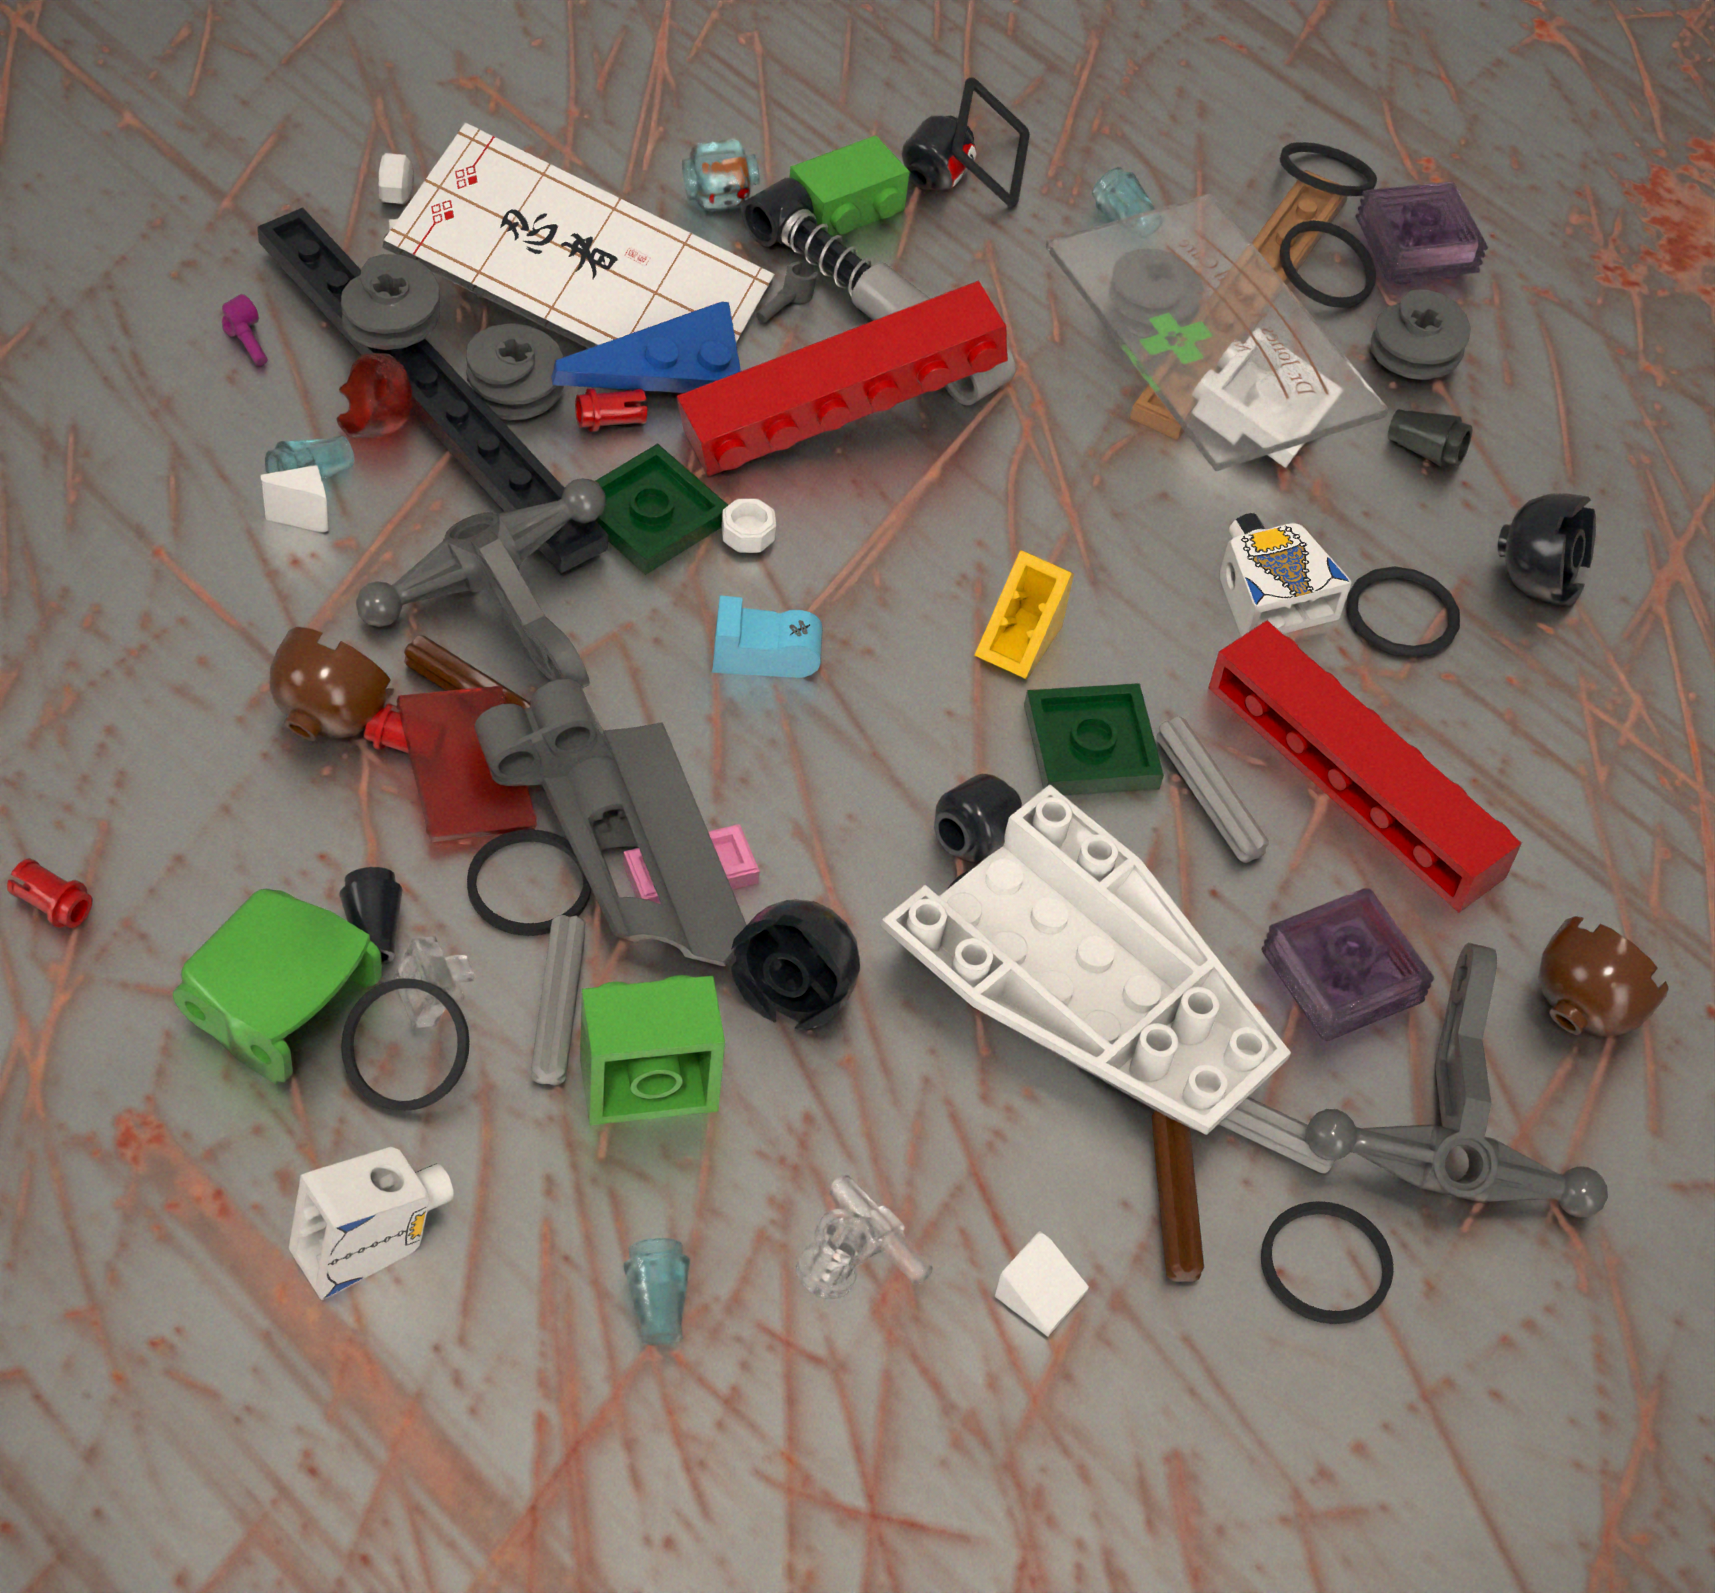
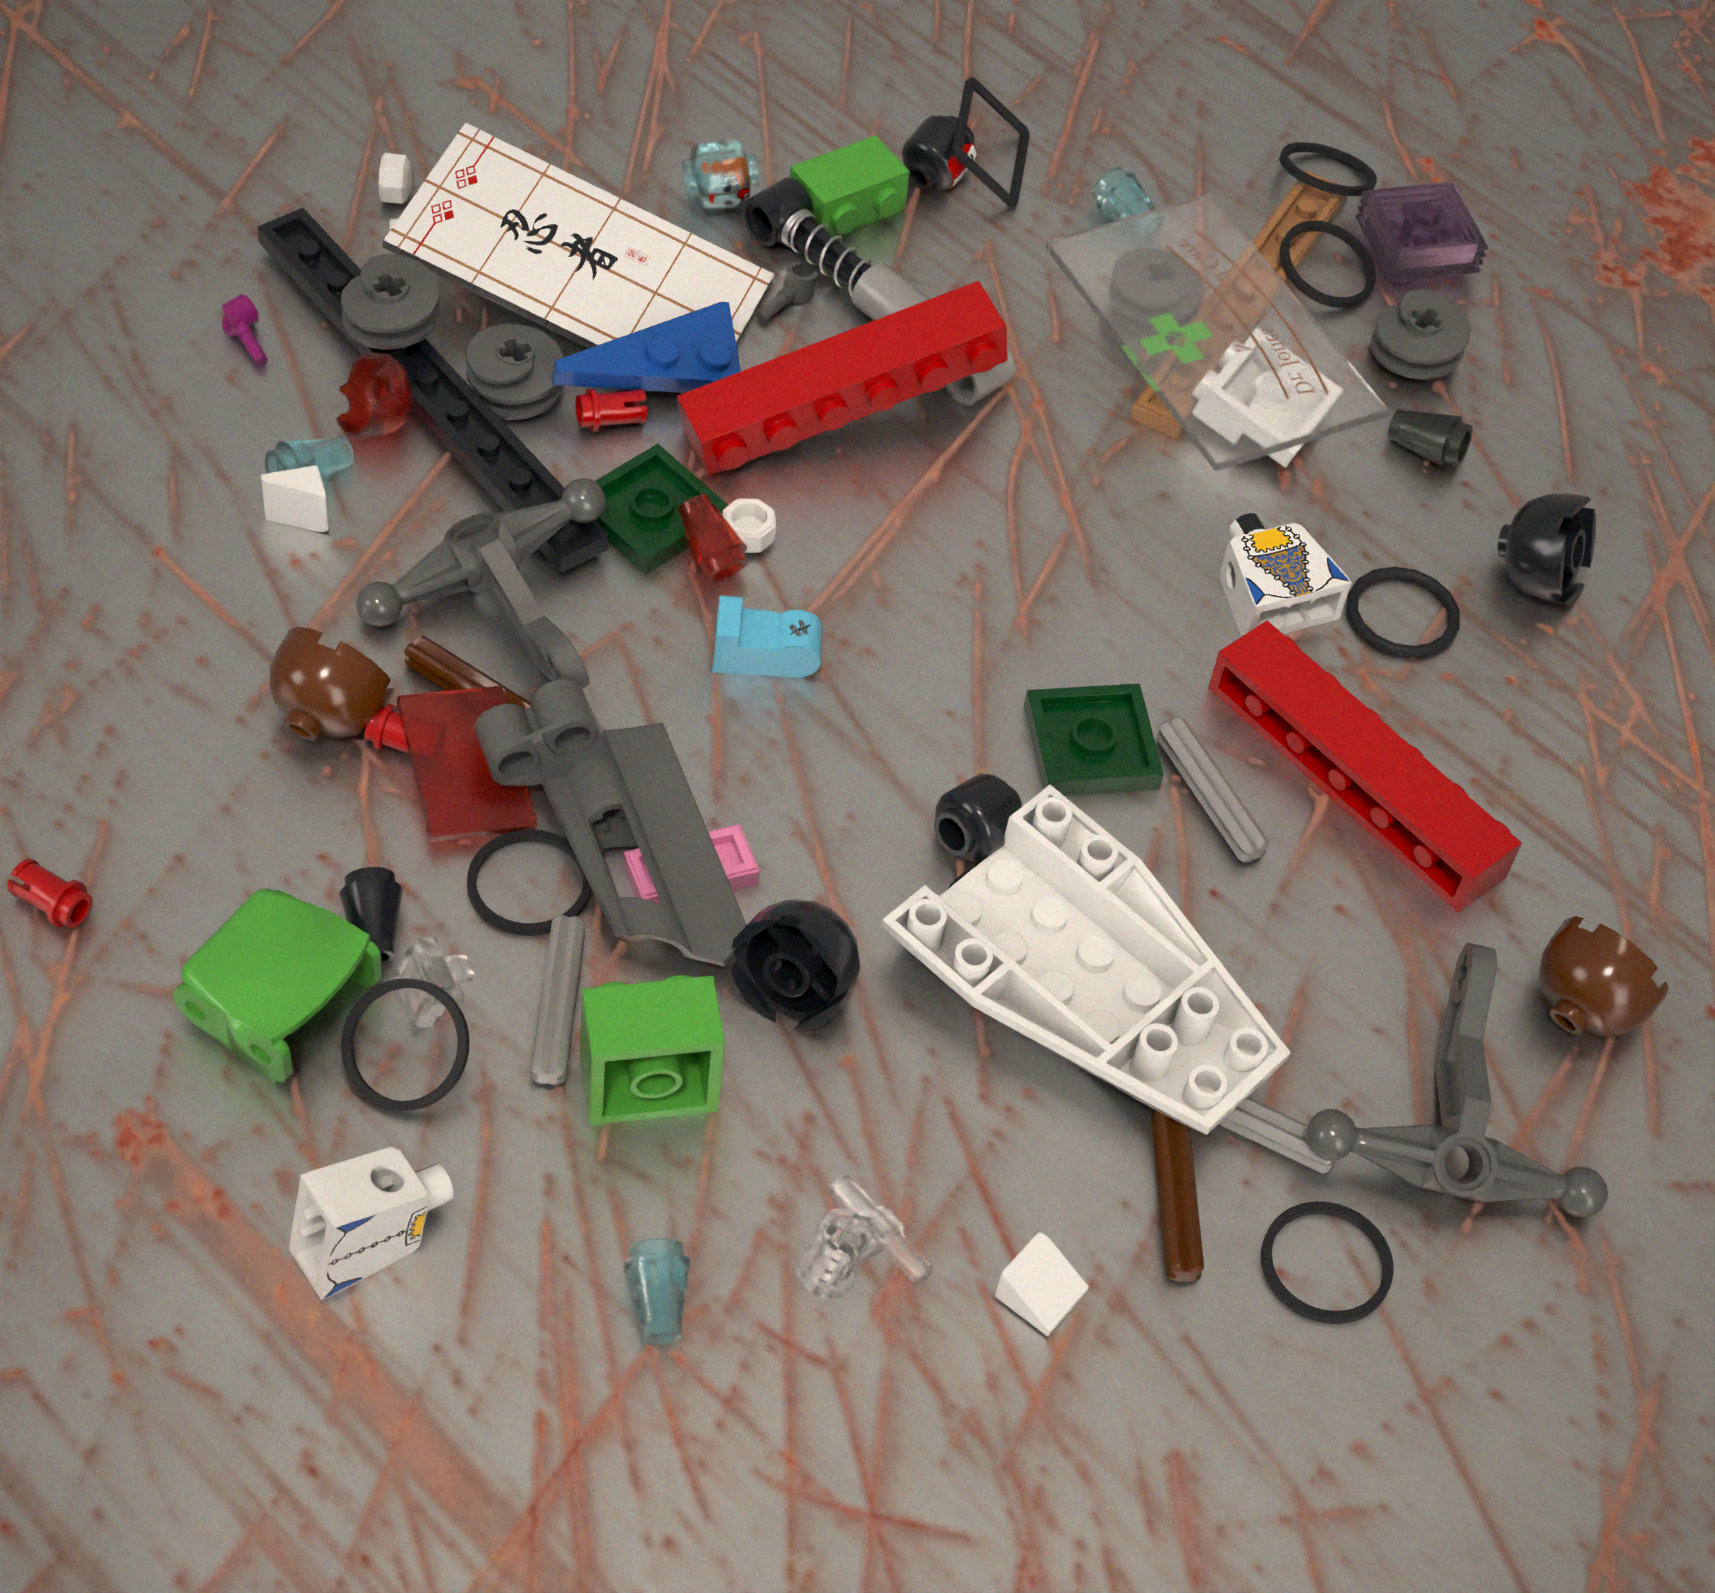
(712, 540): none -> clear red cone
(1026, 615): yellow slope -> none
(1347, 964): clear purple brick -> none

